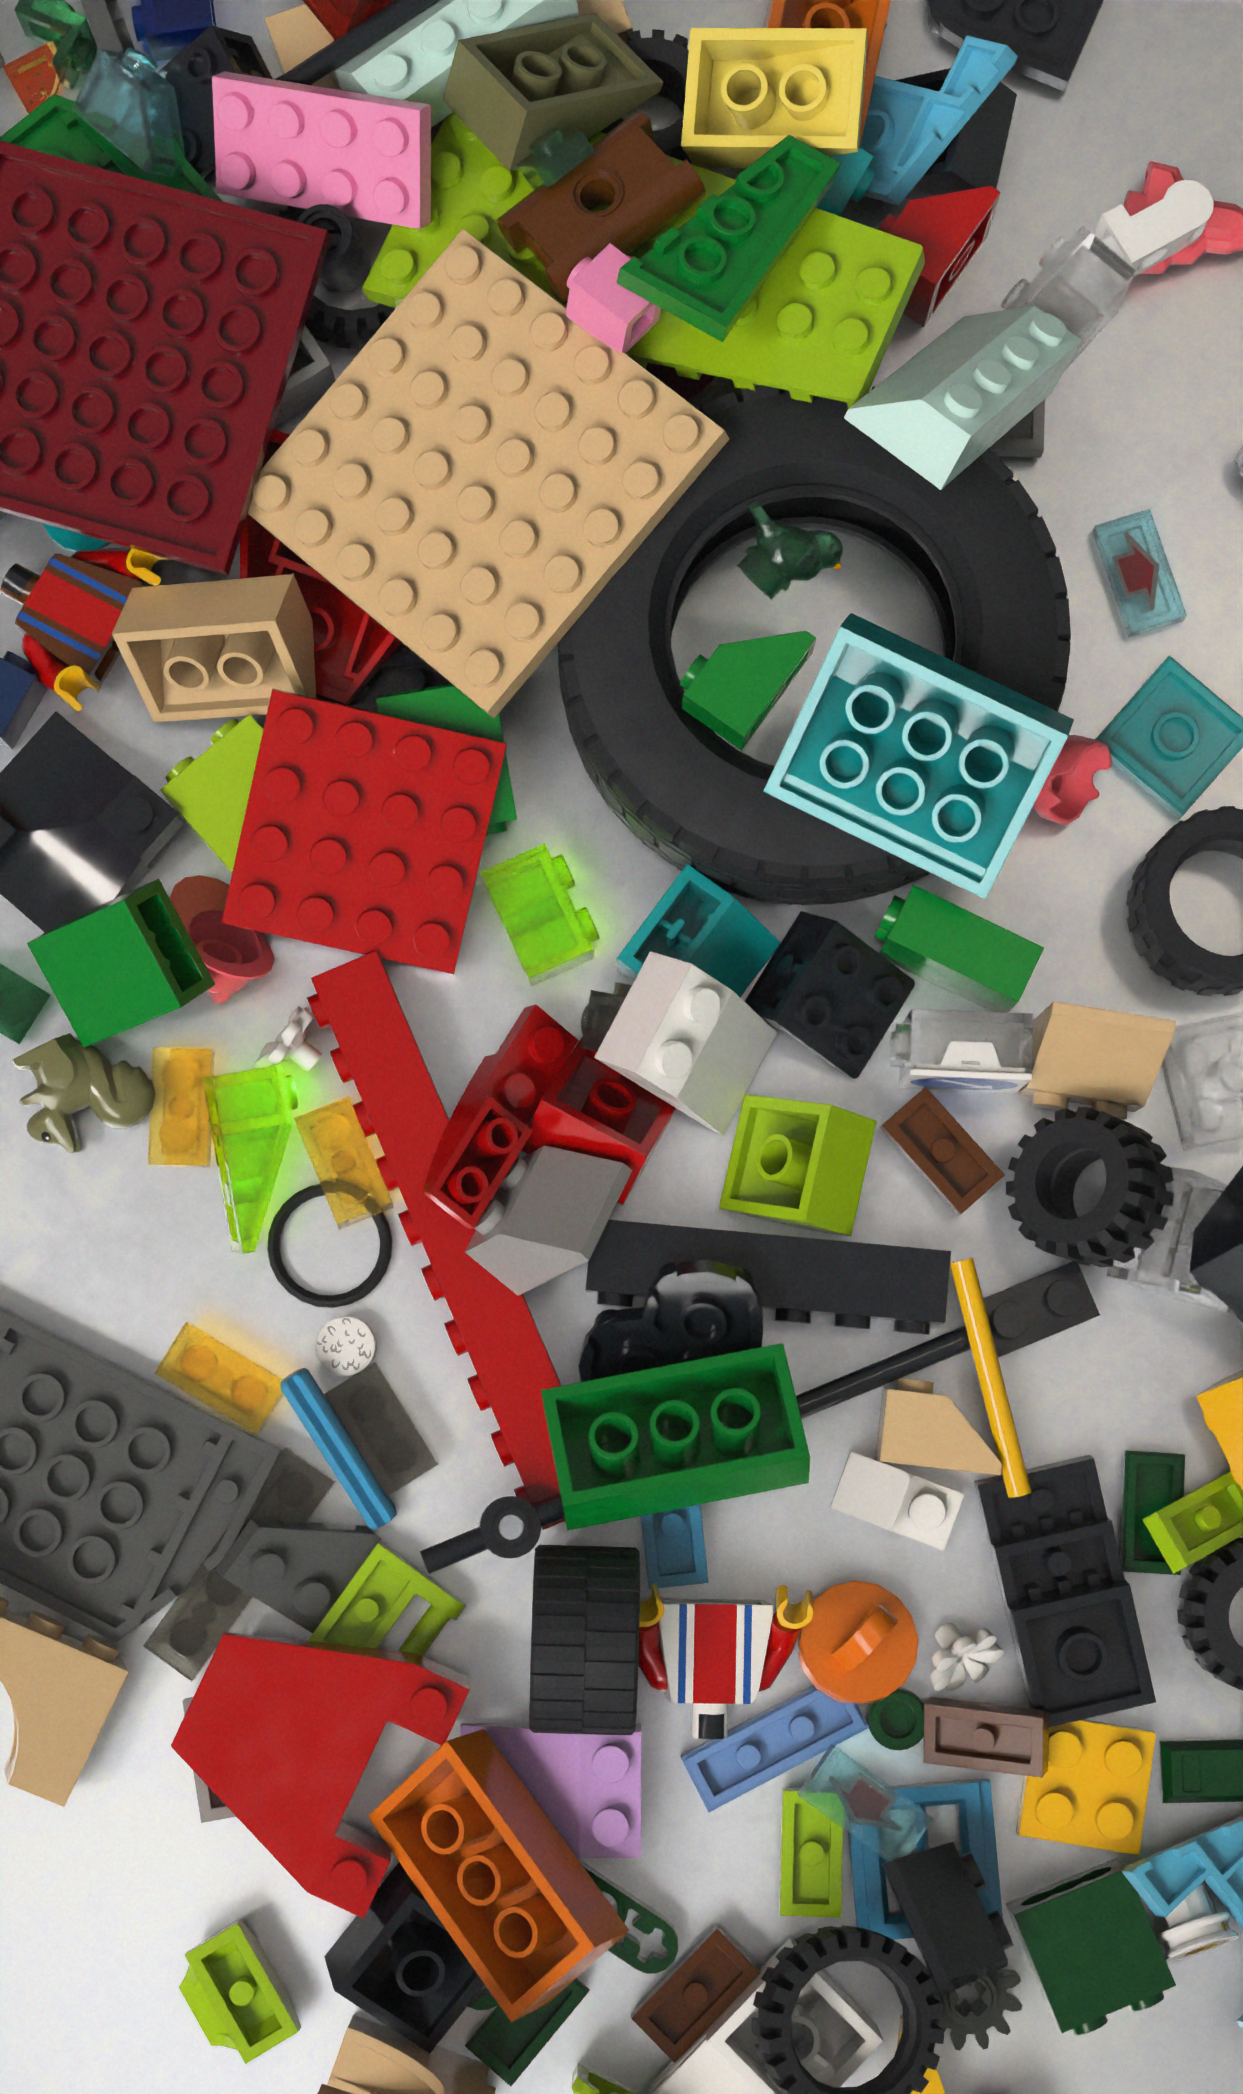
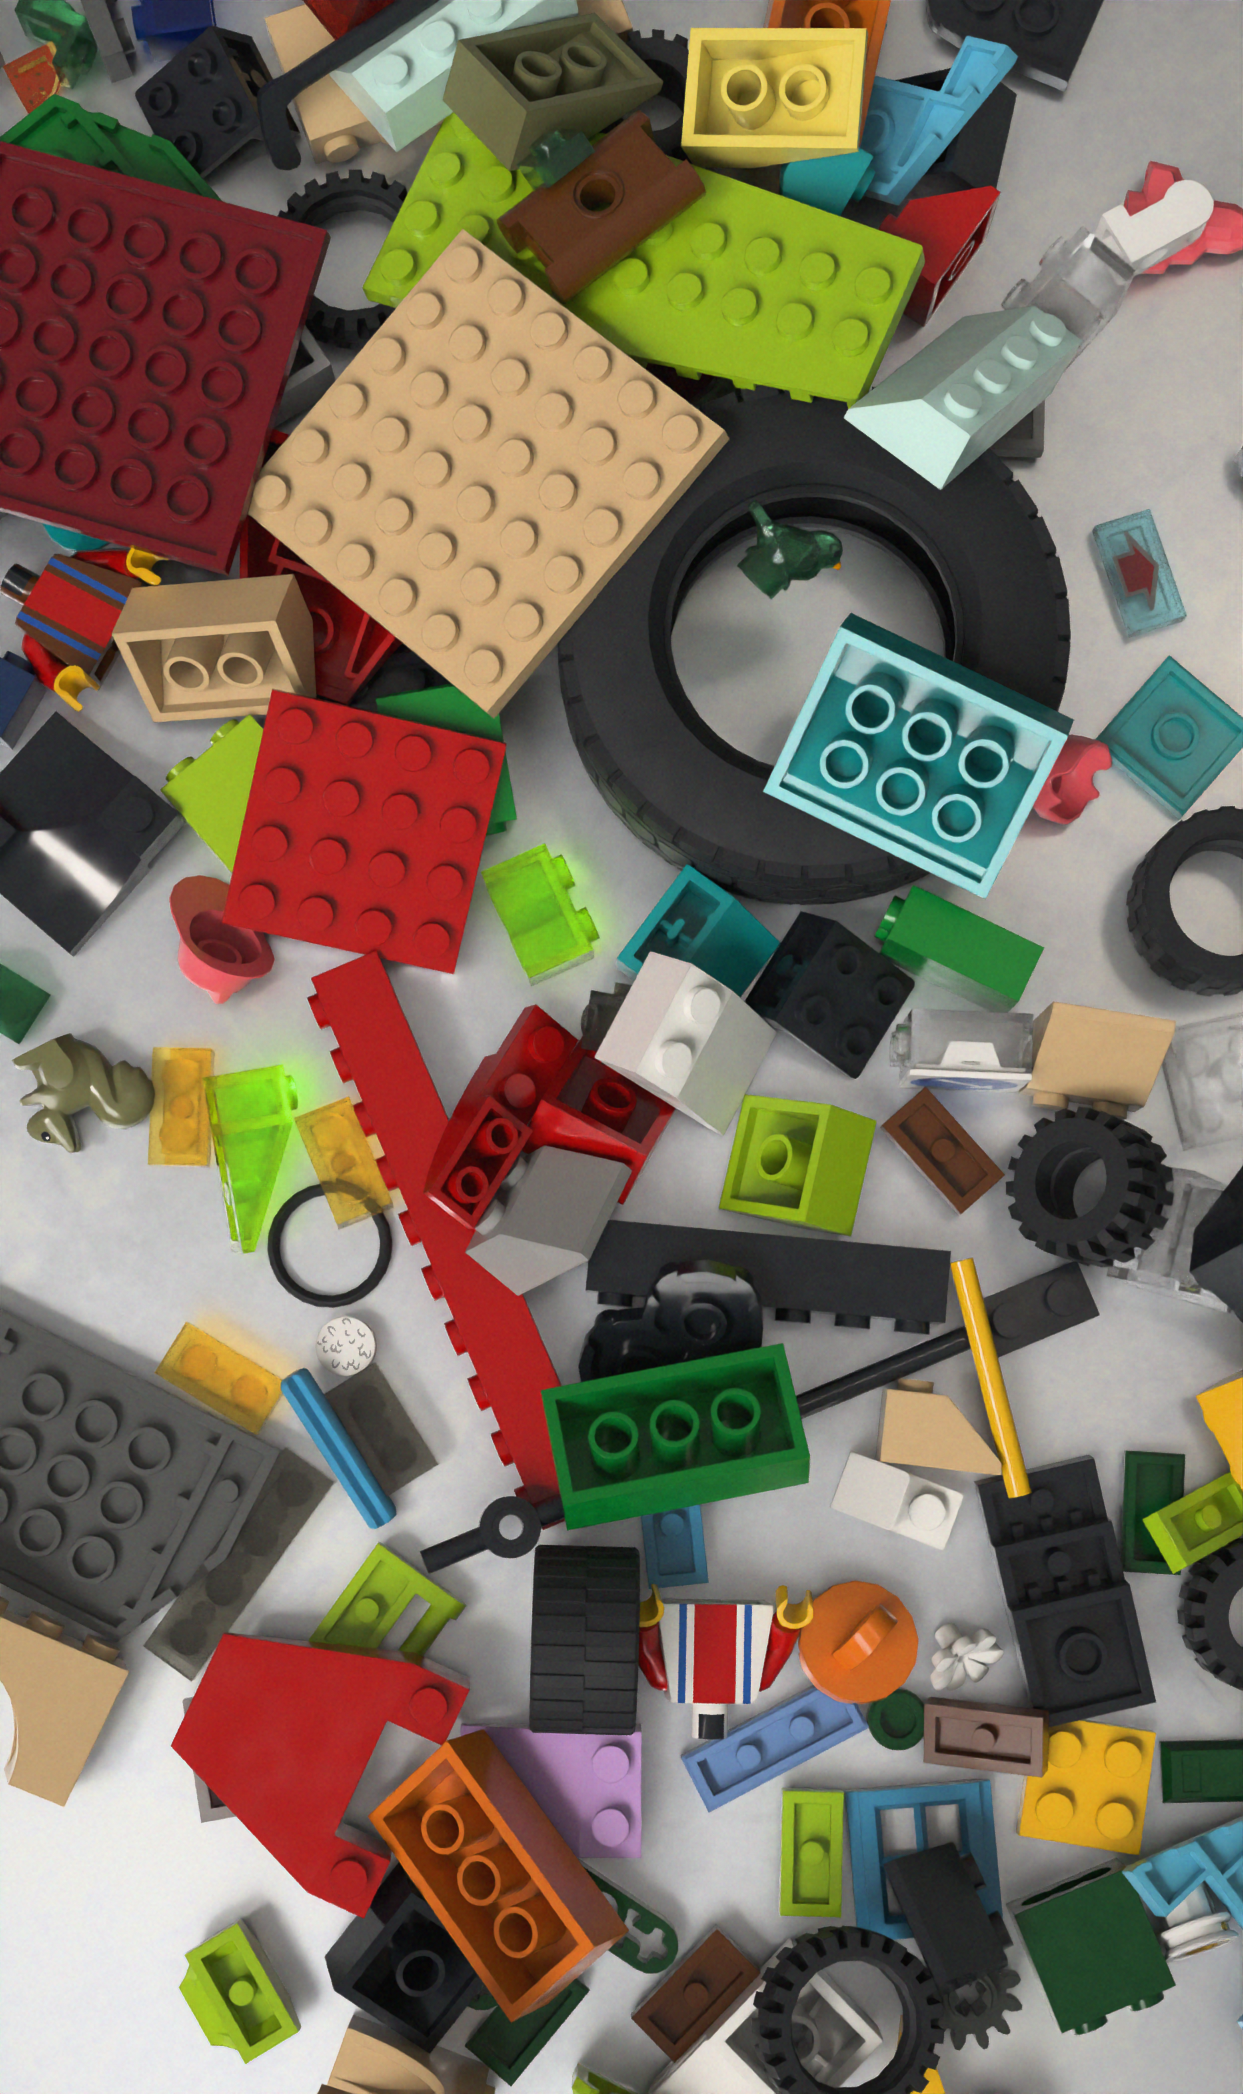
(121, 963): green brick -> none
(134, 110): clear light blue slope -> none
(291, 1044): white plant -> none
(296, 1566): dark grey wing -> none
(323, 148): bright pink plate -> none
(350, 261): black pin -> none
(605, 307): bright pink brick -> none
(734, 241): green wing -> none
(743, 682): green slope -> none
(864, 1805): clear light blue tile -> none

